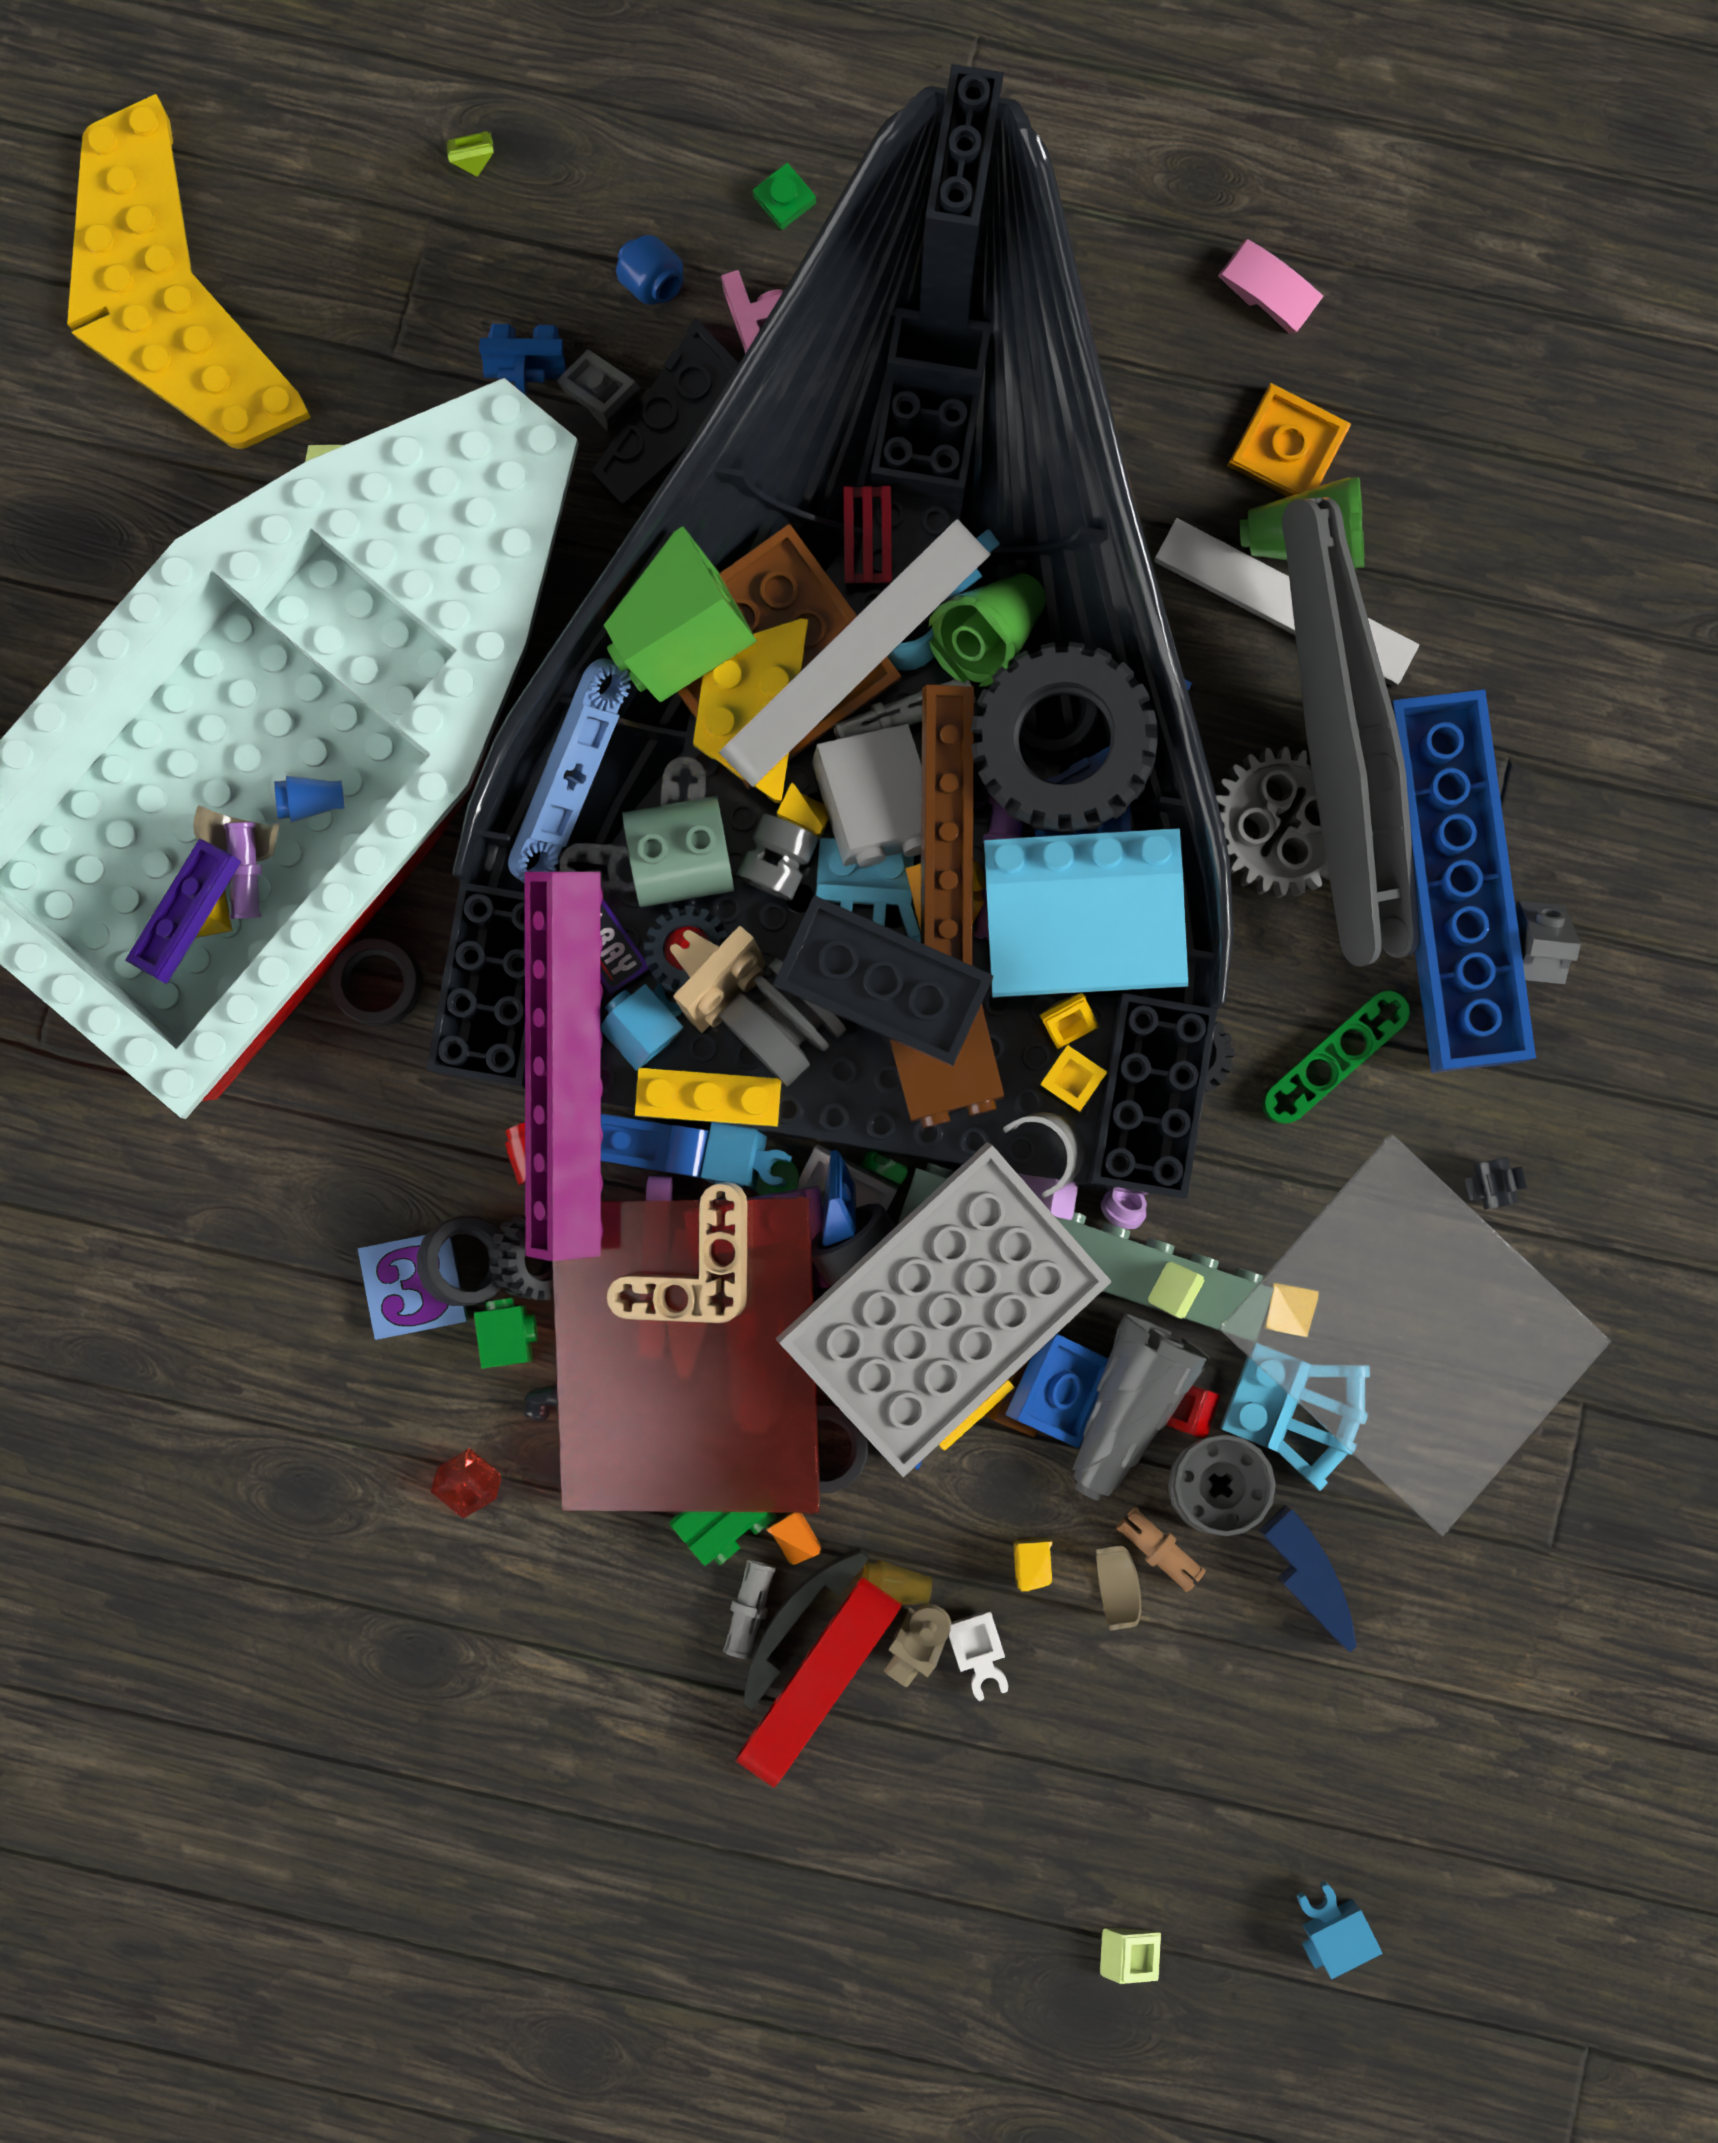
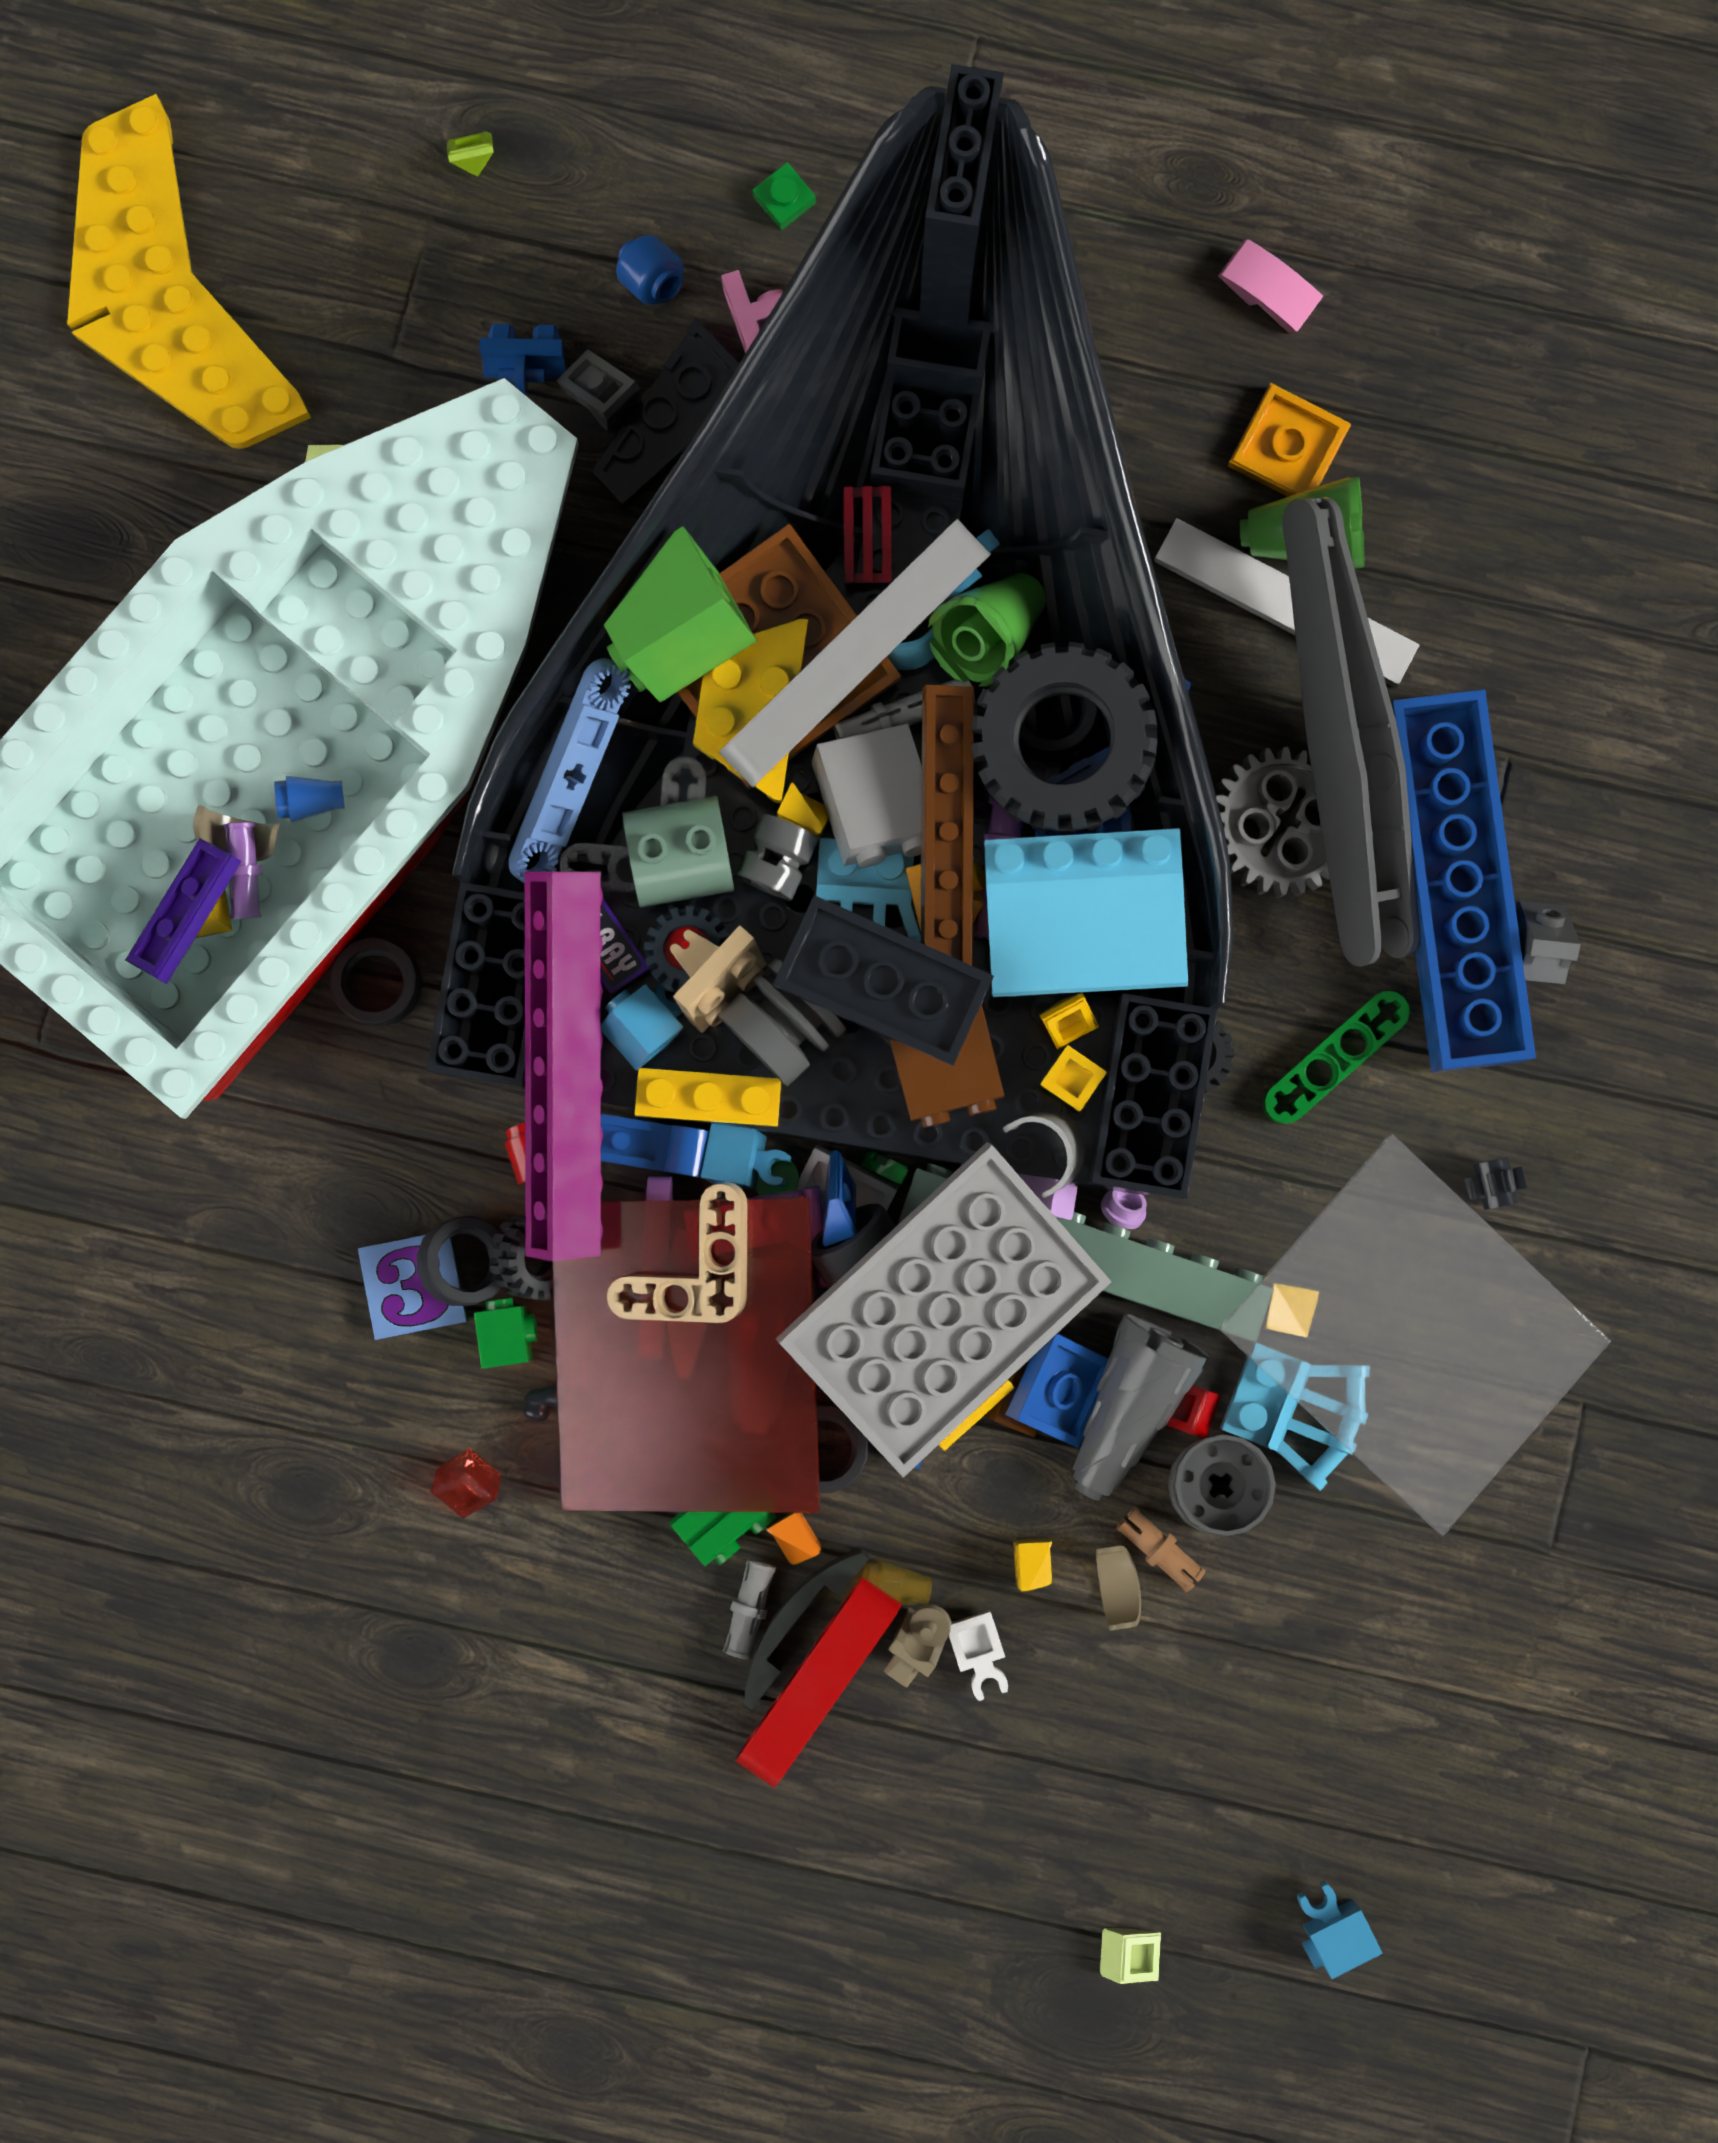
(1176, 1290): yellowish green slope -> none
(1310, 1575): dark blue slope -> none

